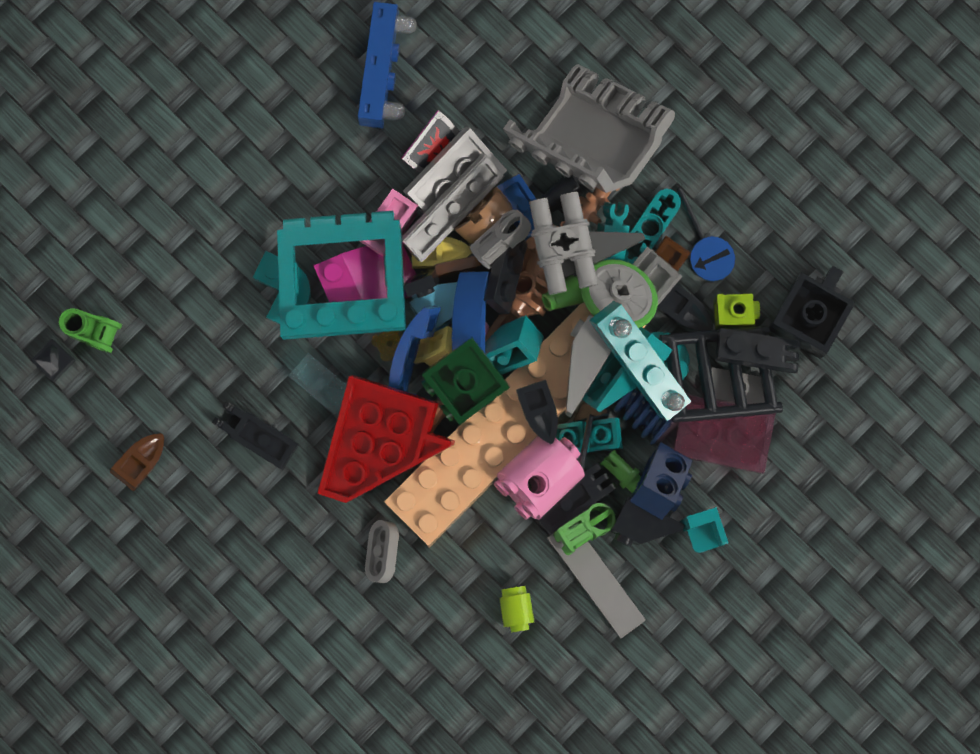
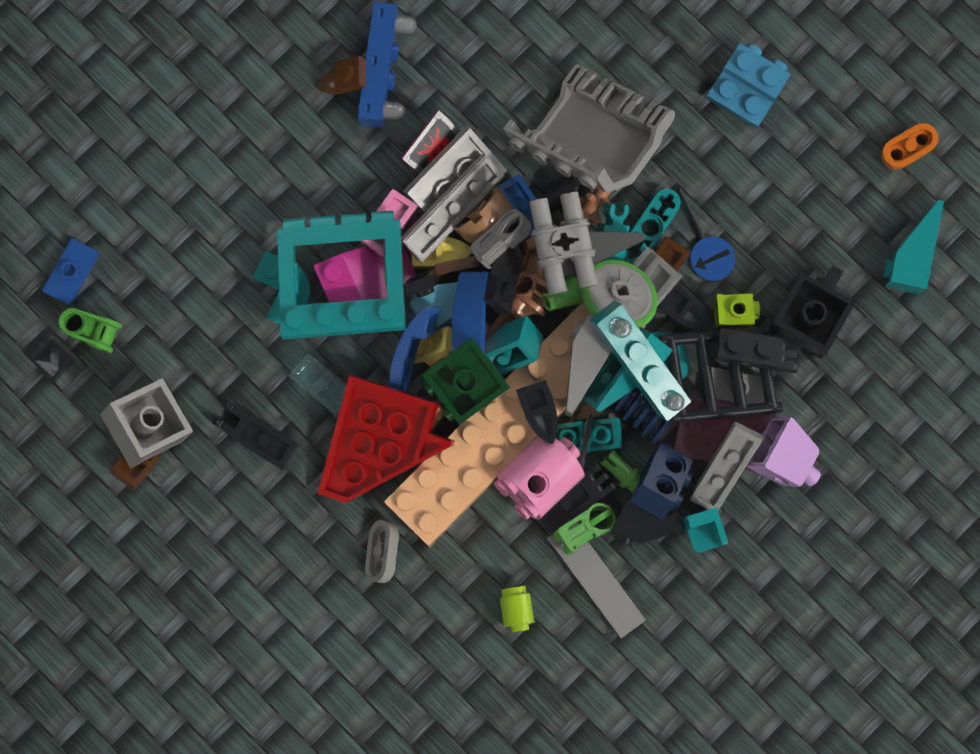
(71, 272): none -> blue plate
(146, 422): none -> light grey brick
(344, 77): none -> reddish brown plate
(380, 341): clear yellow plate -> none
(726, 467): none -> light grey plate
(749, 84): none -> dark azure plate
(786, 454): none -> lavender torso
(907, 146): none -> orange plate
(912, 261): none -> teal slope

